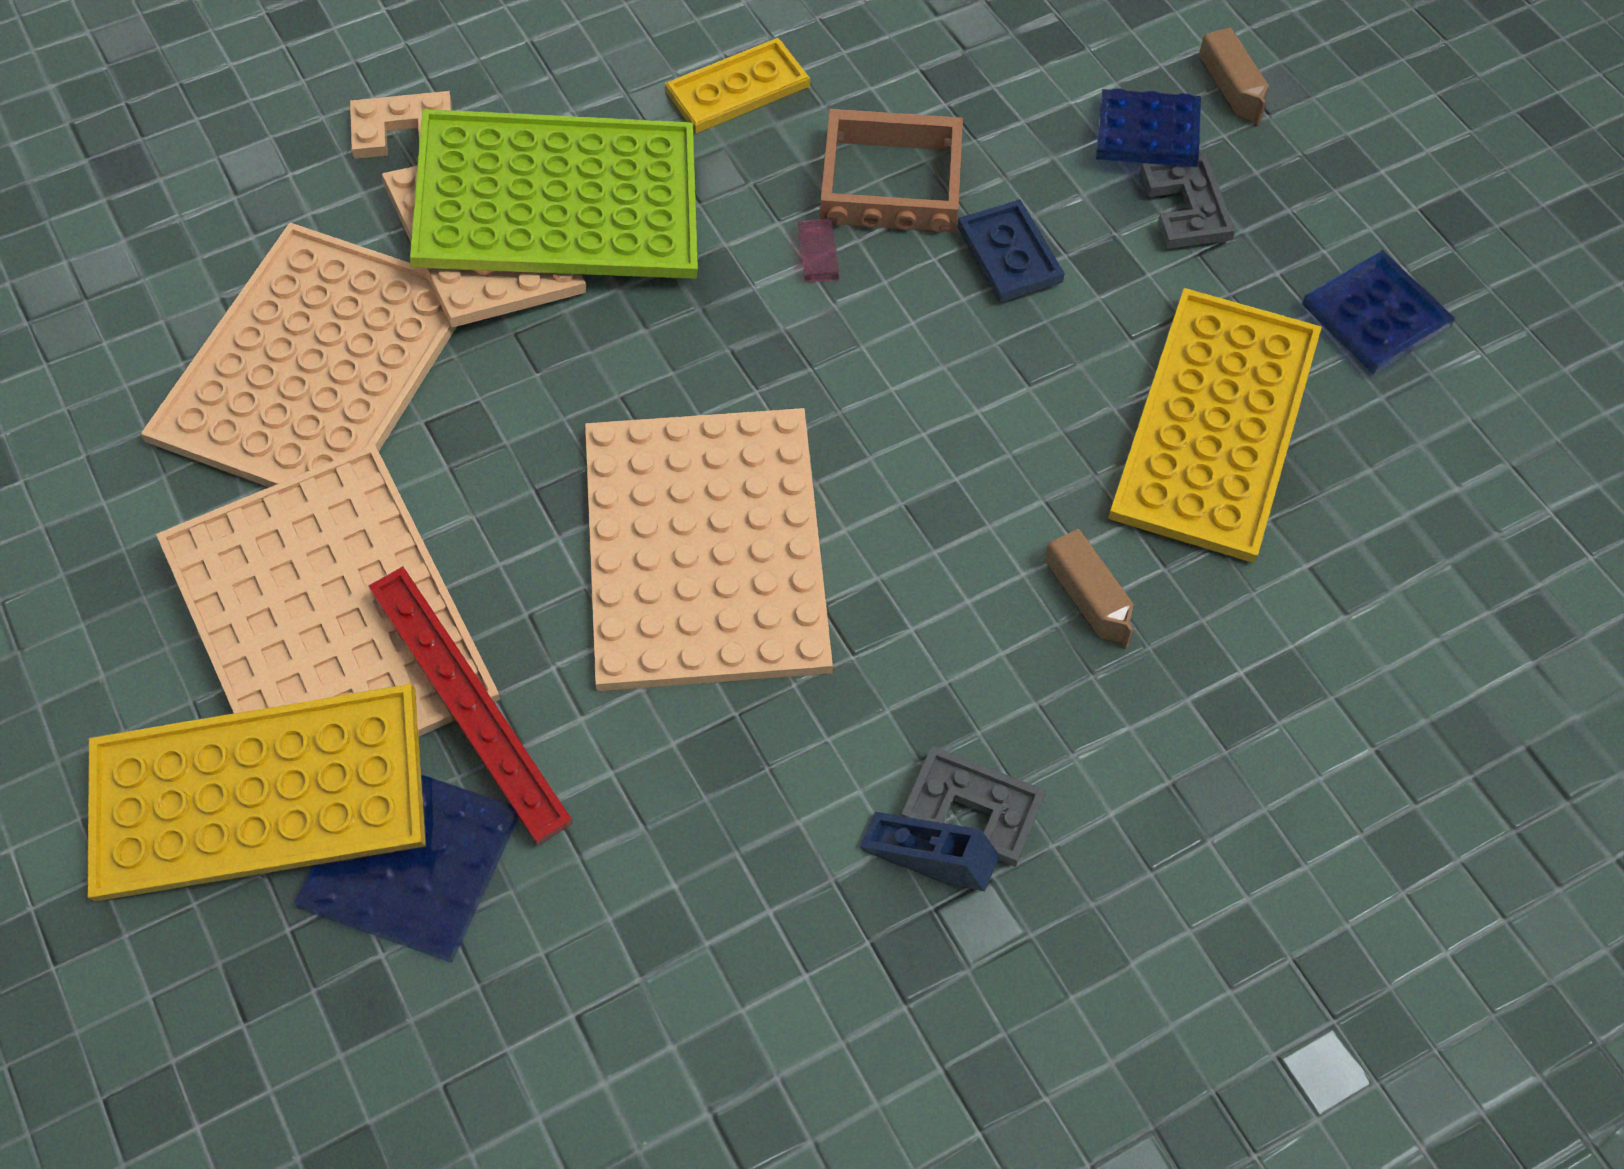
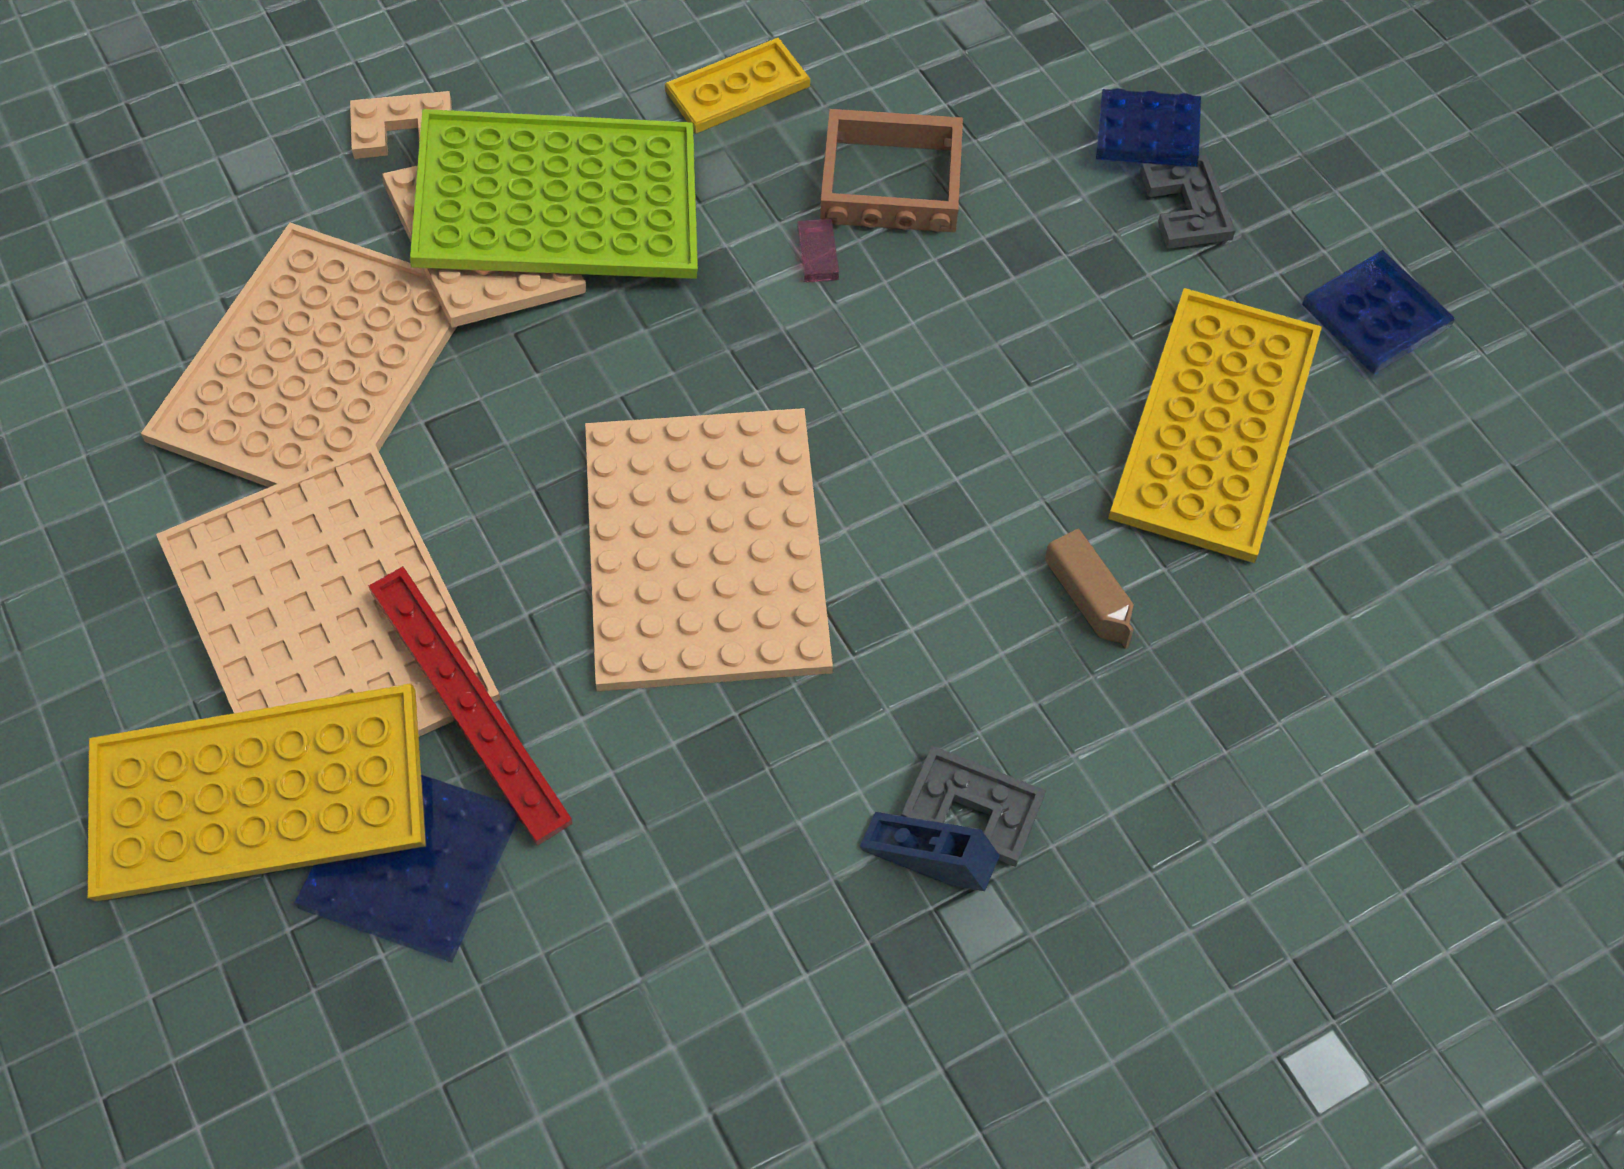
(1010, 250): dark blue plate -> none
(1235, 74): medium nougat piece -> none

